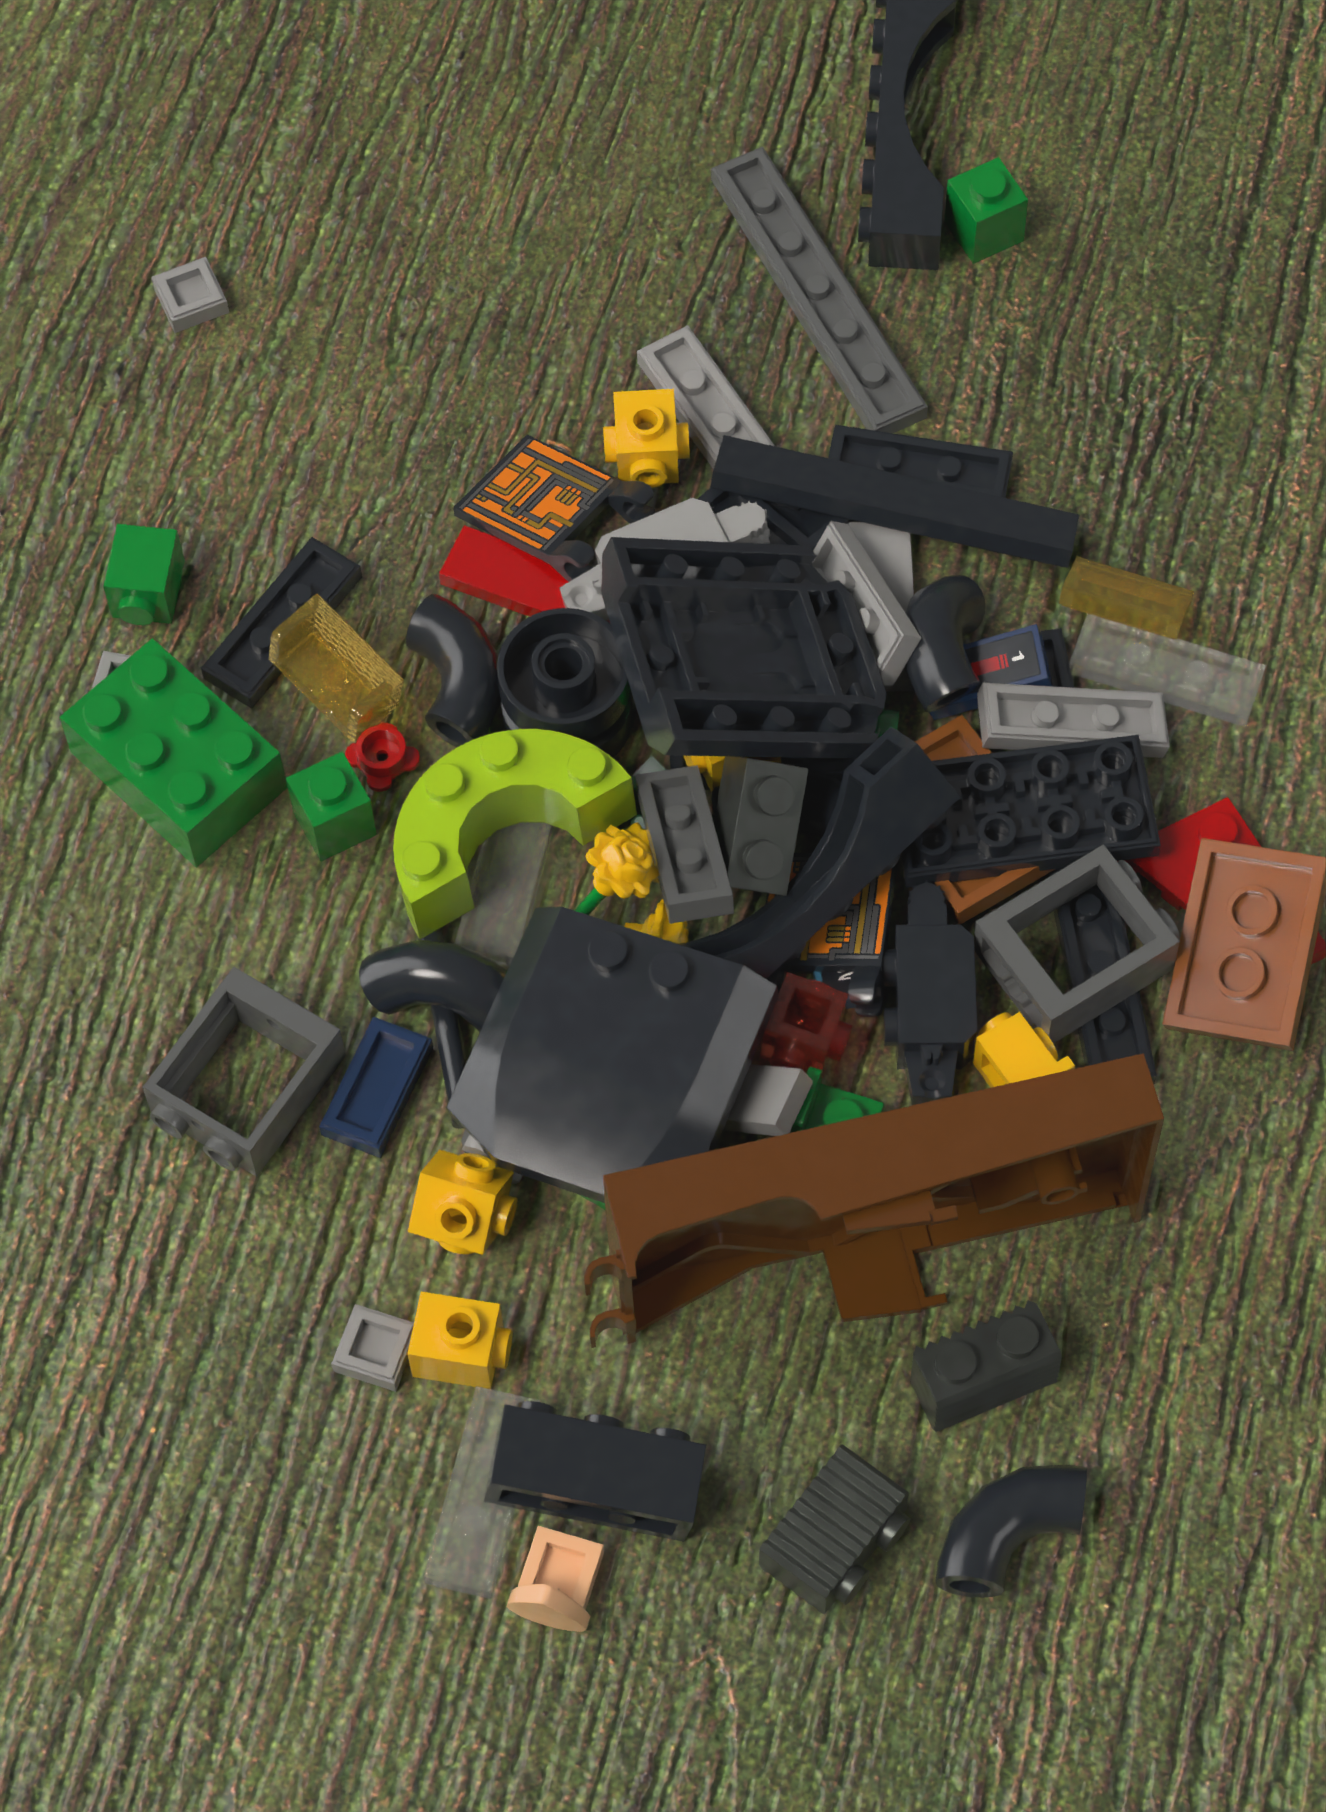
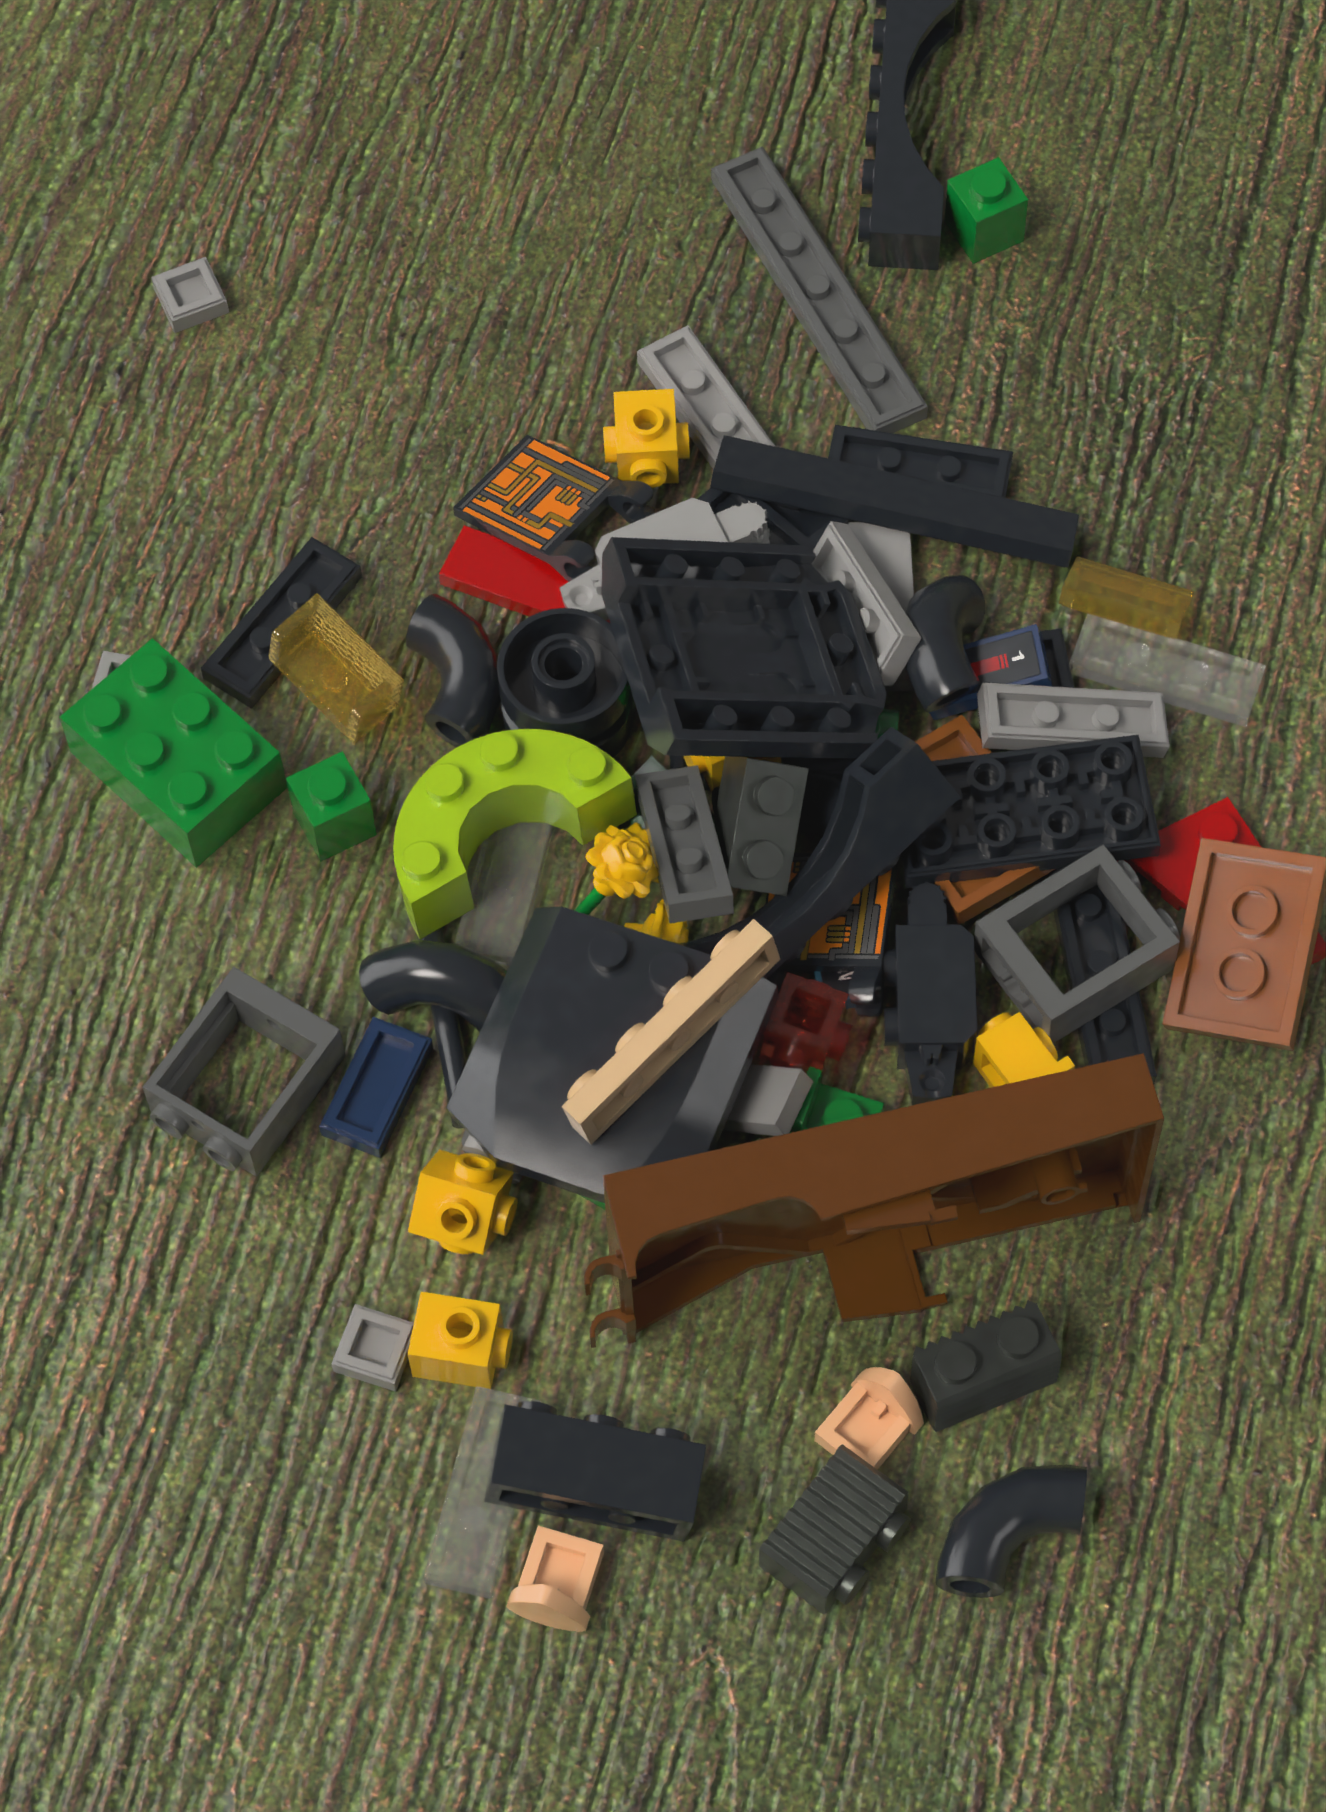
(144, 574): green brick -> none
(382, 740): red plate -> none
(687, 1015): none -> tan plate
(872, 1416): none -> light nougat tile

